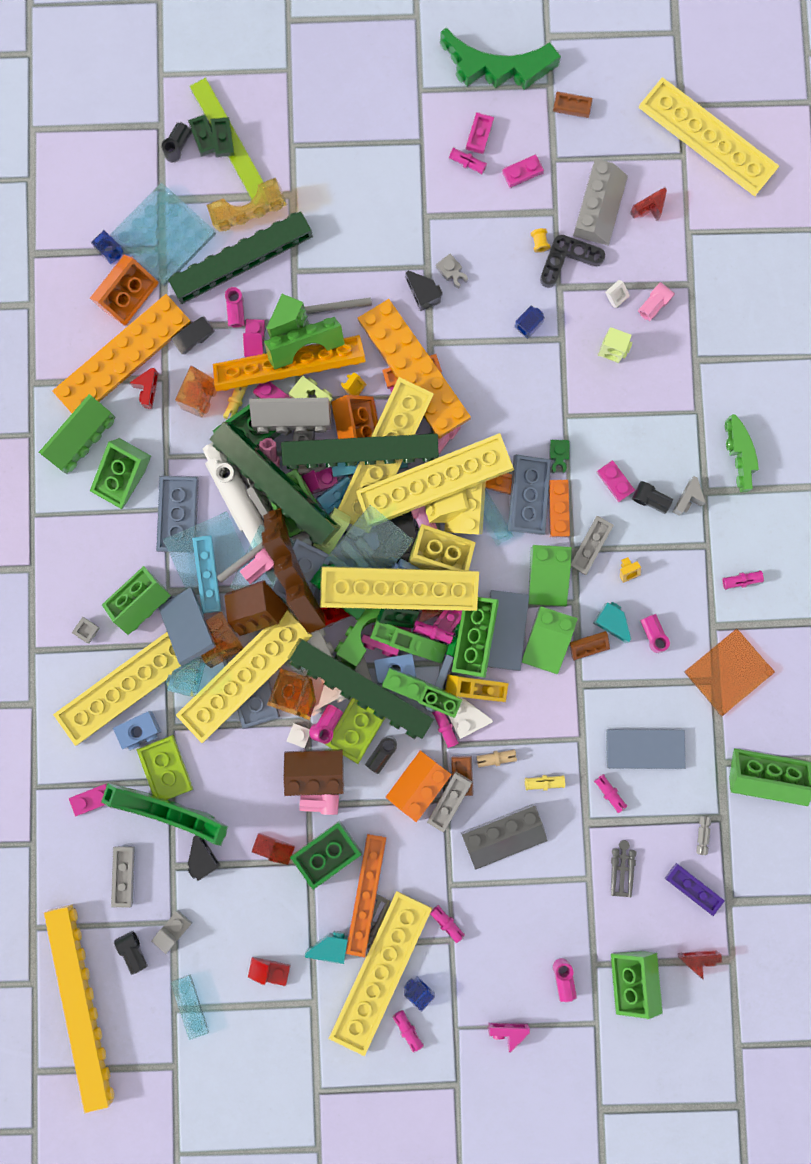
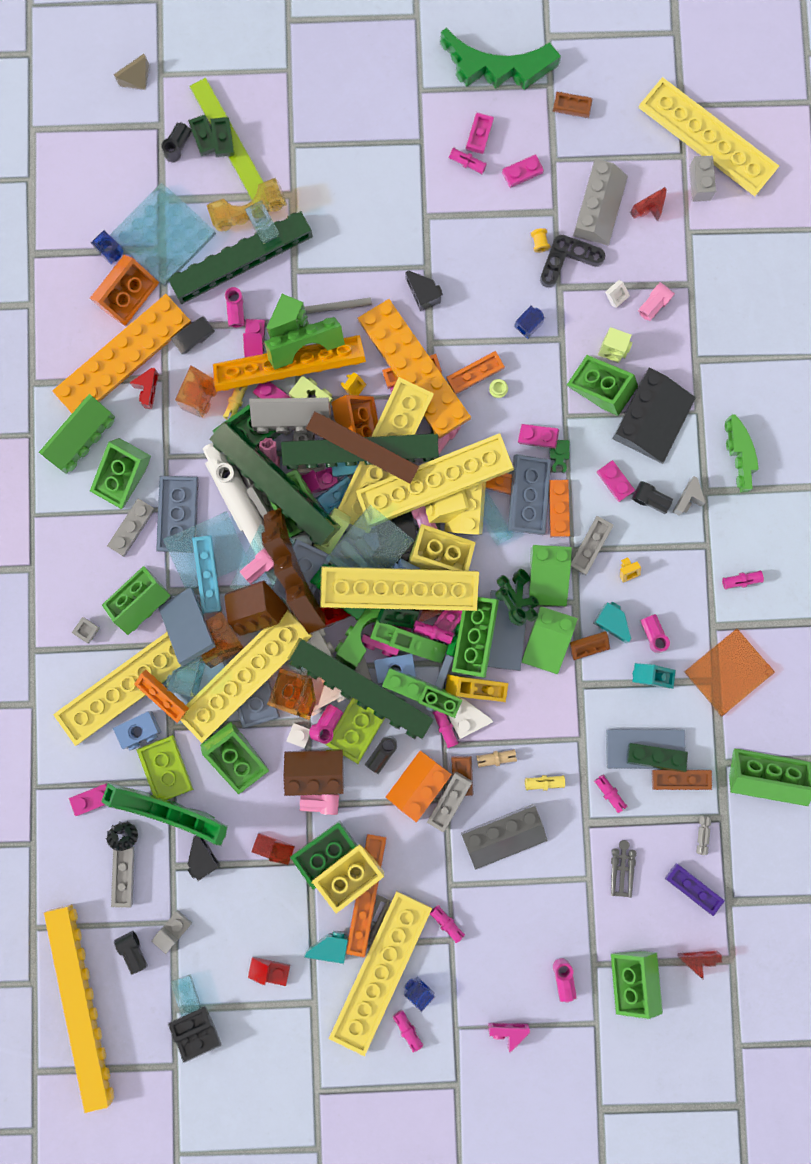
(125, 842): none -> black gear
(131, 527): none -> light grey plate
(134, 74): none -> dark tan slope
(160, 696): none -> orange plate
(194, 1034): none -> black slope
(233, 758): none -> bright green slope
(240, 563): light grey bar -> none
(262, 222): none -> clear light blue slope
(348, 878): none -> light yellow slope
(362, 447): none -> reddish brown tile
(450, 269): light grey plate -> none
(475, 372): none -> orange plate
(498, 388): none -> yellowish green plate
(516, 613): none -> dark green plant
(538, 436): none -> dark pink plate
(603, 384): none -> bright green slope
(653, 675): none -> teal slope
(654, 416): none -> black slope
(657, 757): none -> dark green plate
(682, 781): none -> dark orange plate
(702, 178): none -> light grey brick

